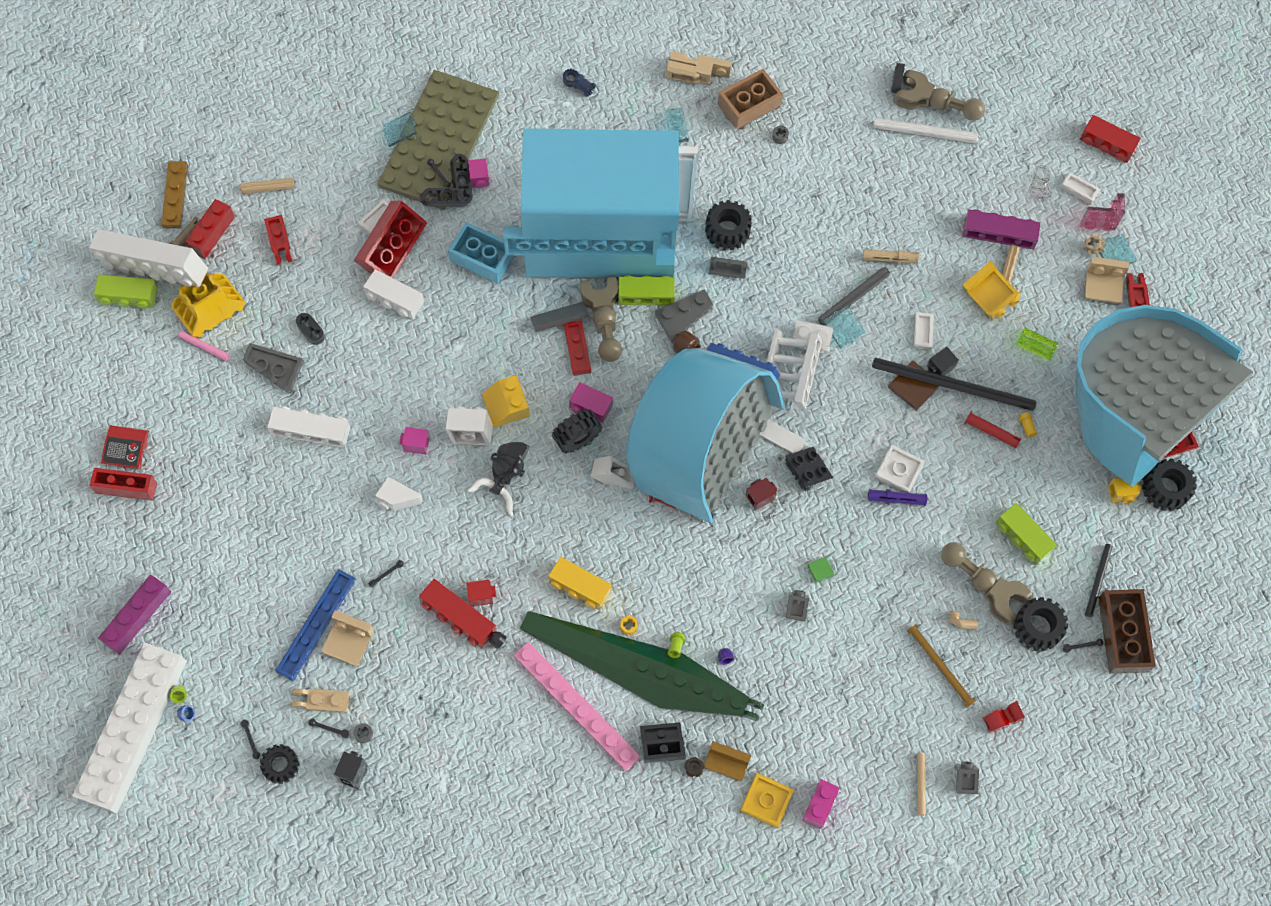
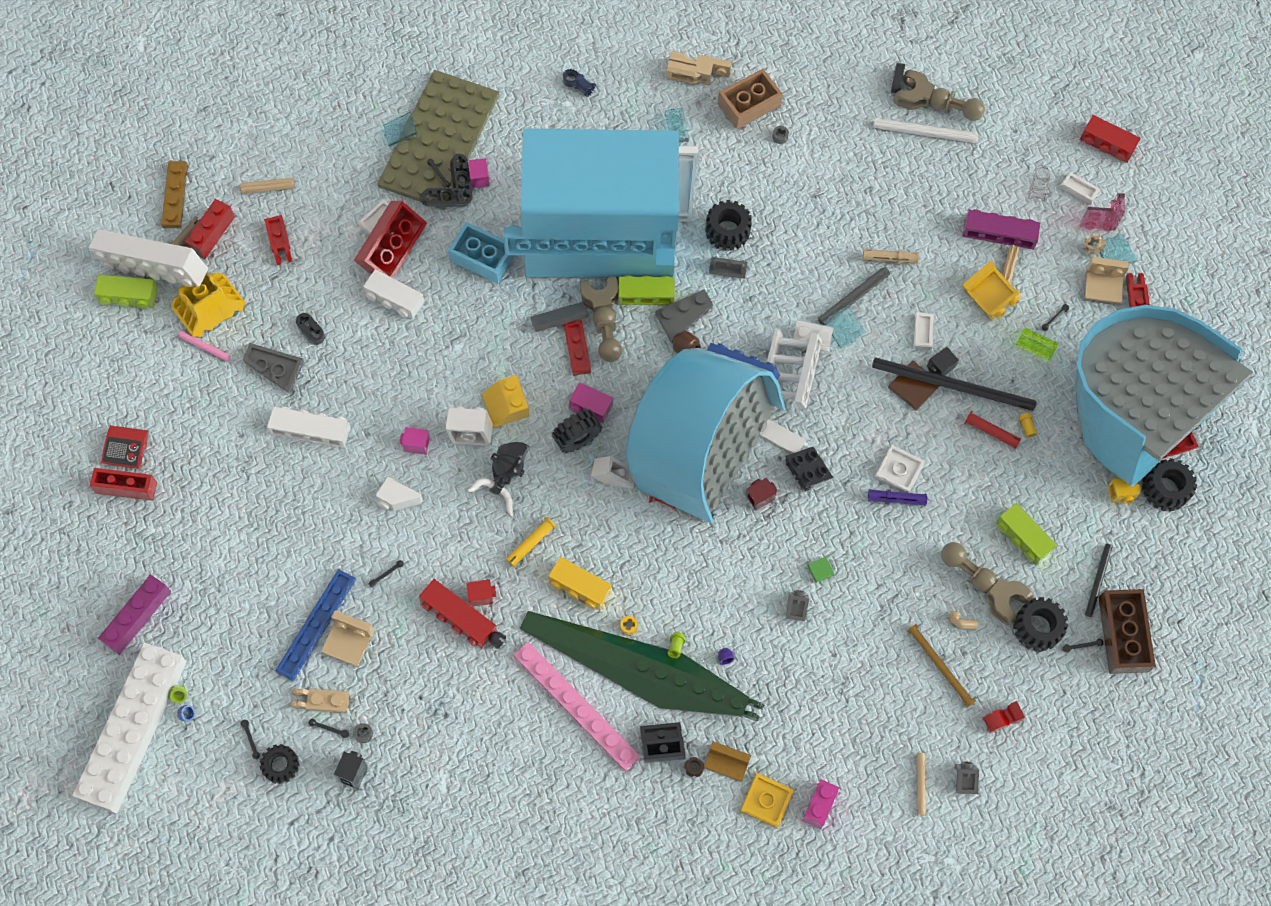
(531, 541): none -> yellow pin
(1064, 308): none -> black hinge

